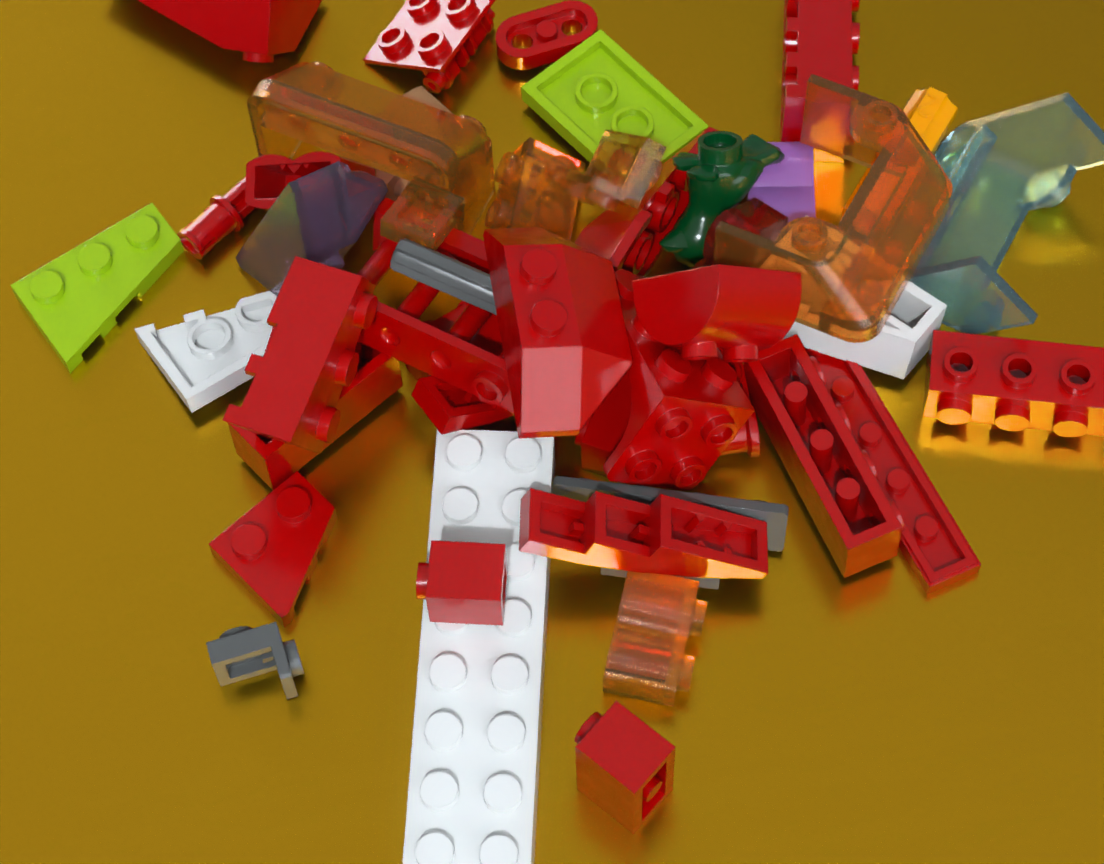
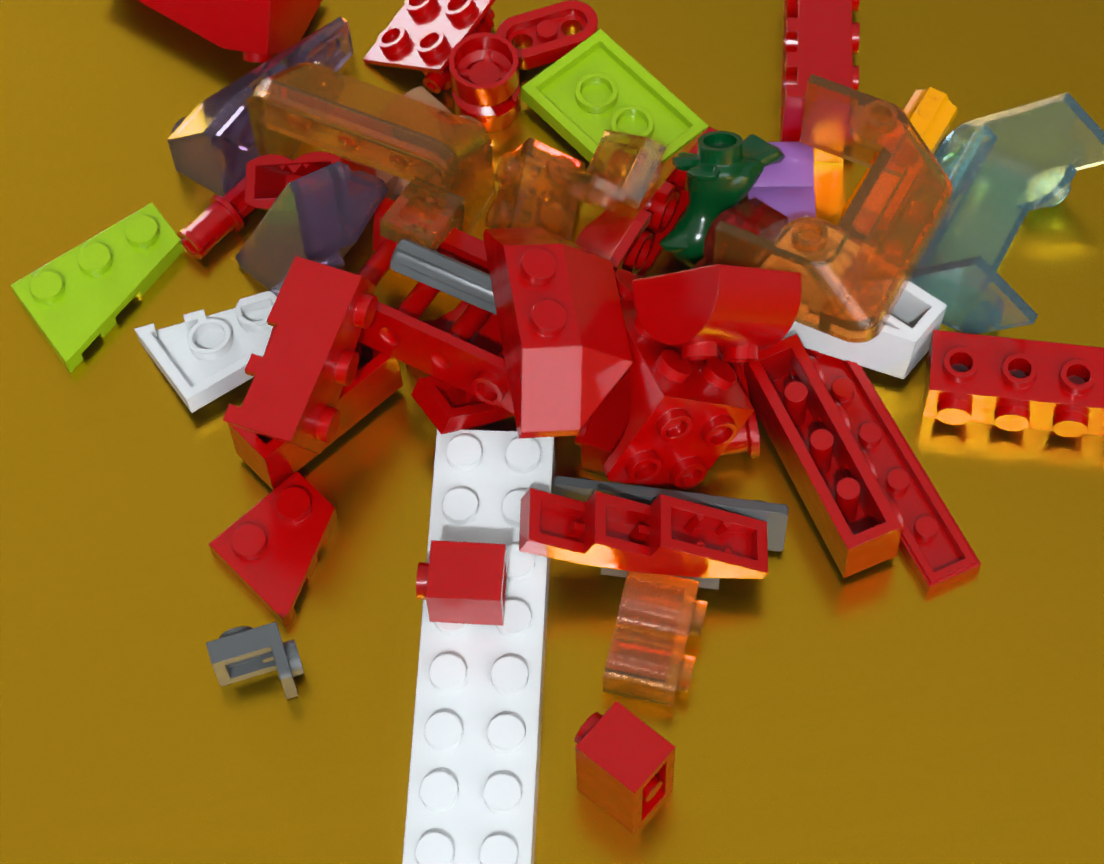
(218, 133): none -> wedge
(486, 80): none -> red wheel

